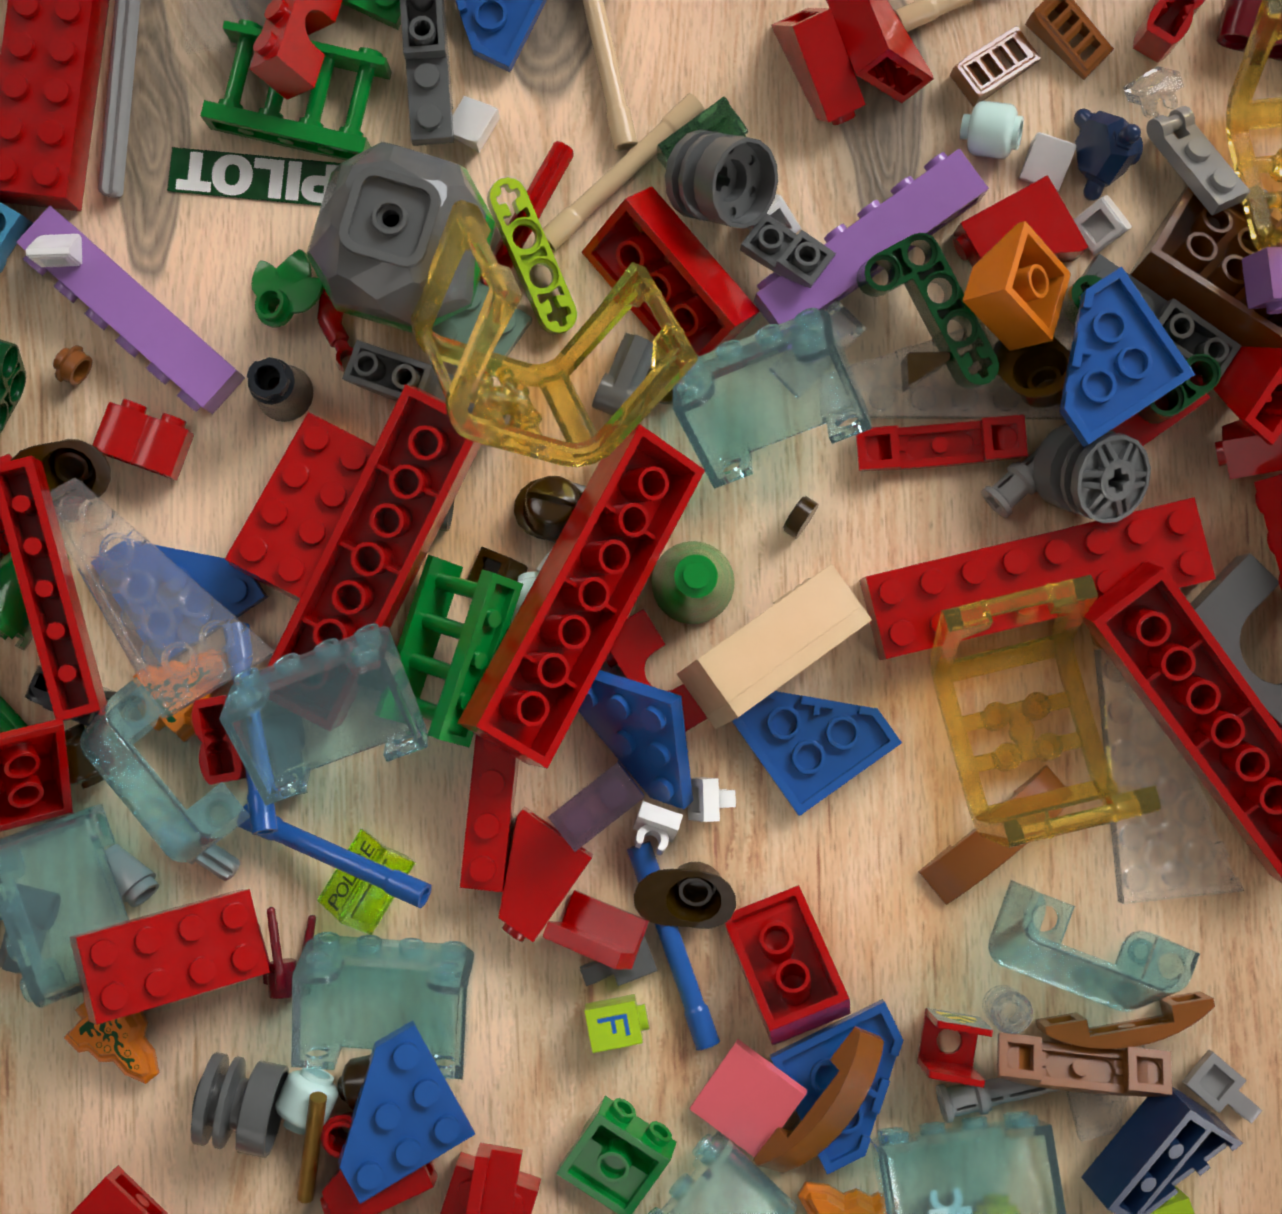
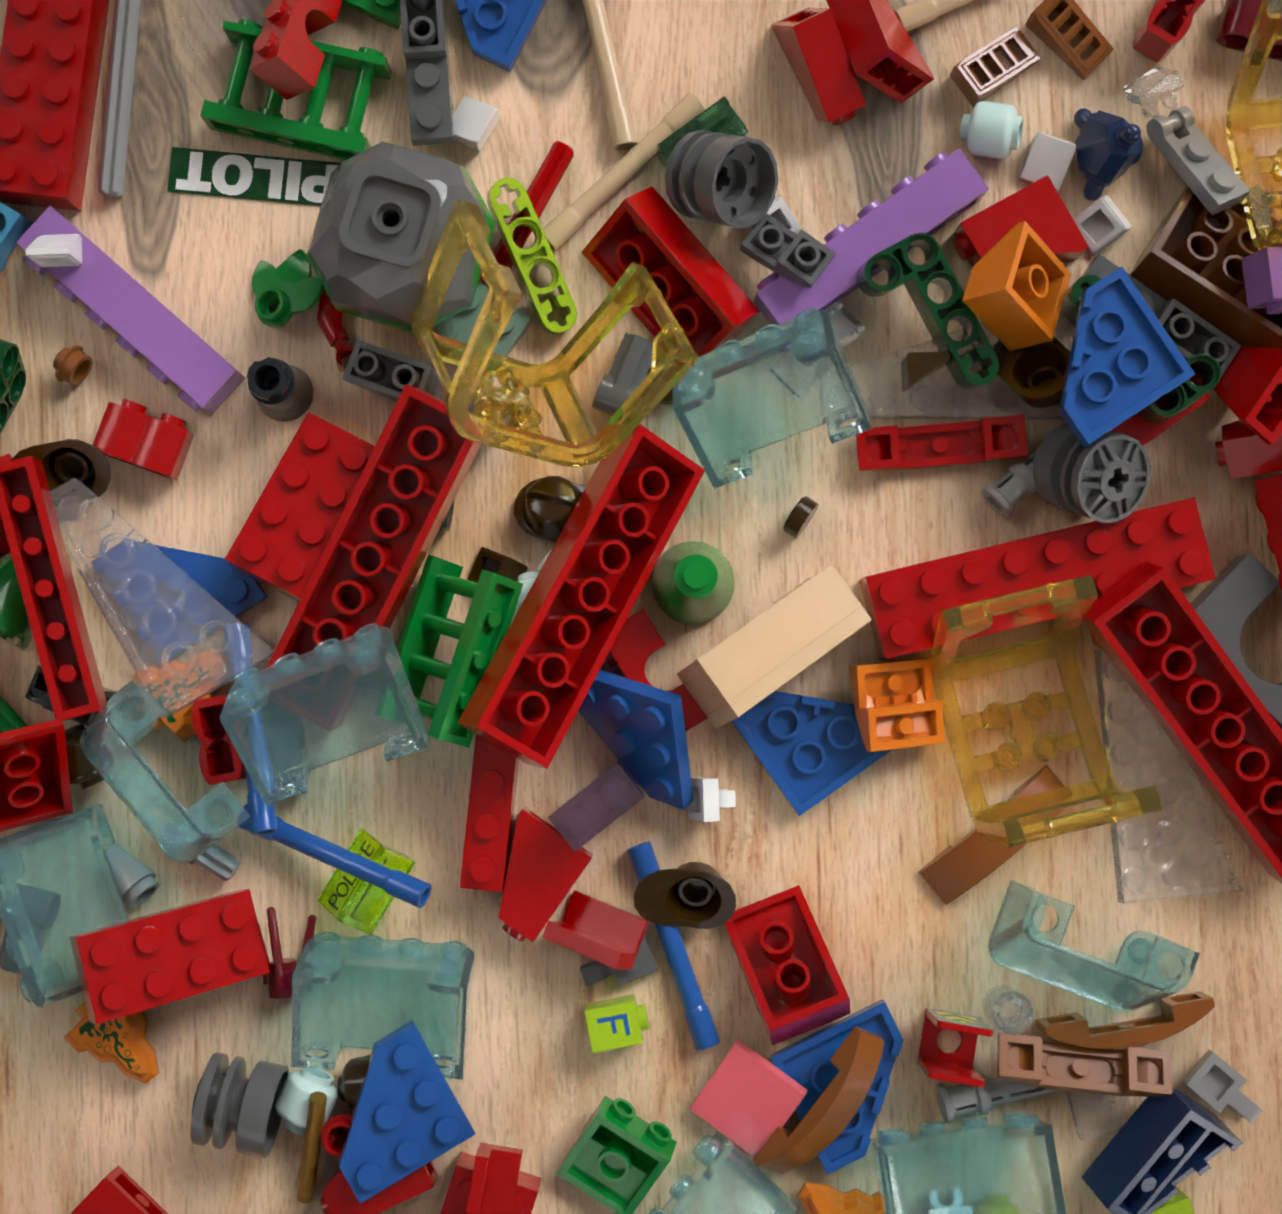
(658, 823): white tile -> none
(896, 704): none -> orange slope

